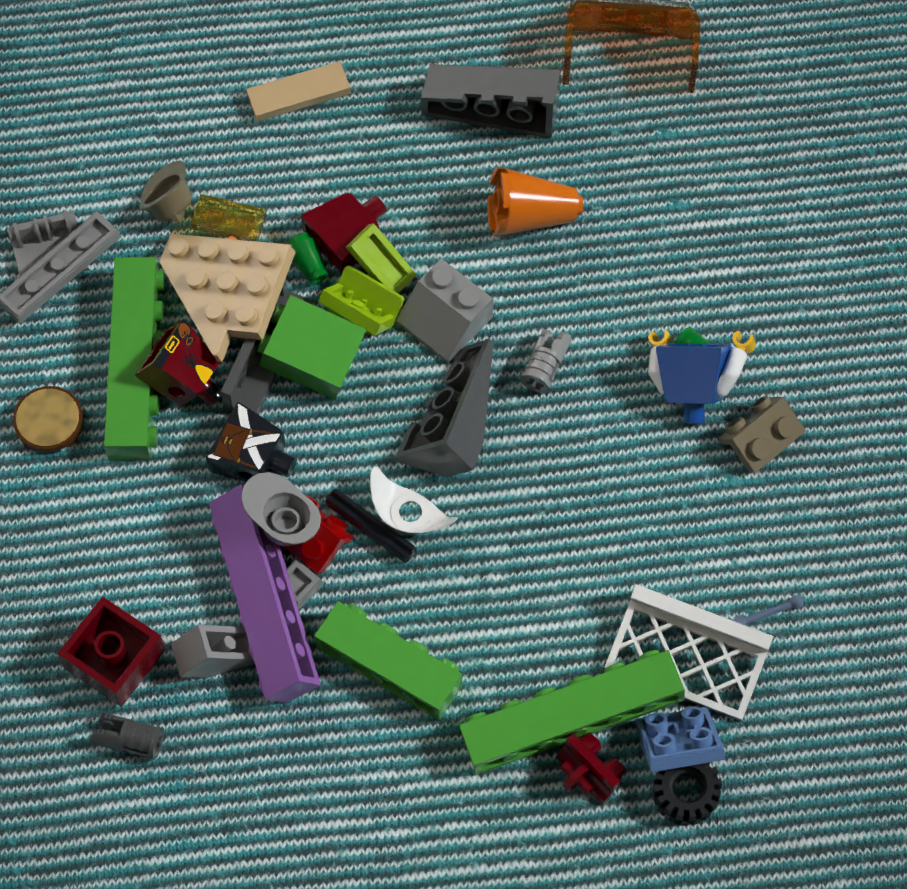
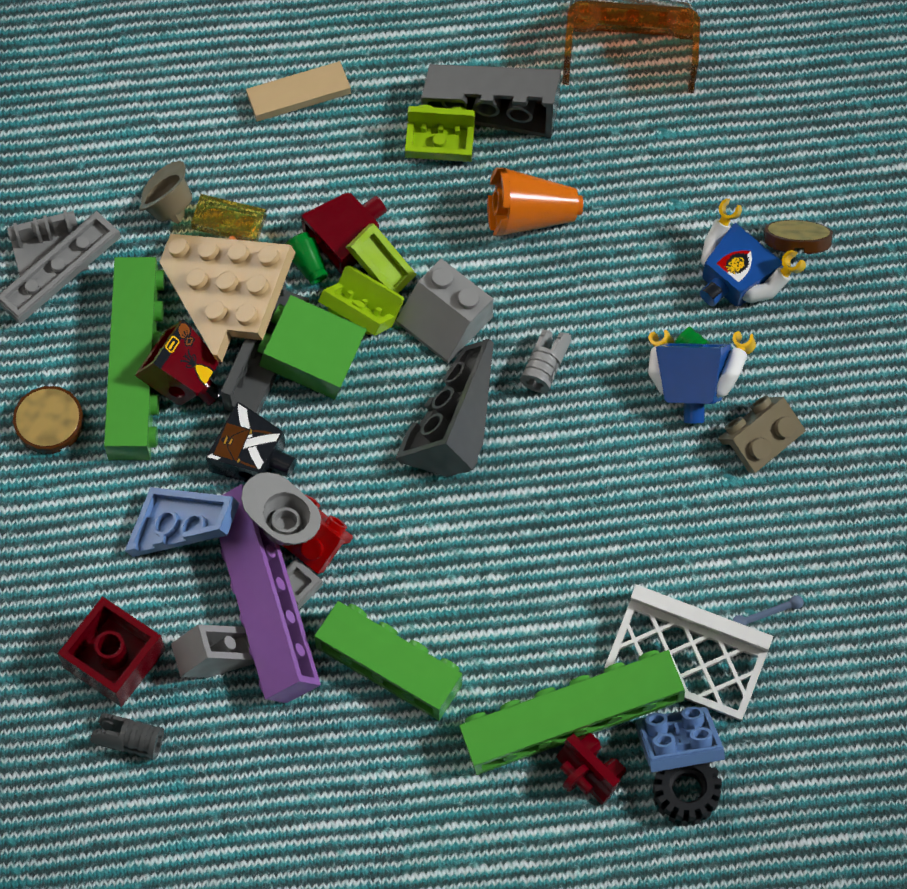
(179, 519): none -> medium blue wing
(370, 525): black axle -> none
(390, 497): white piece -> none
(440, 133): none -> lime bracket
(740, 265): none -> torso
(793, 234): none -> tile

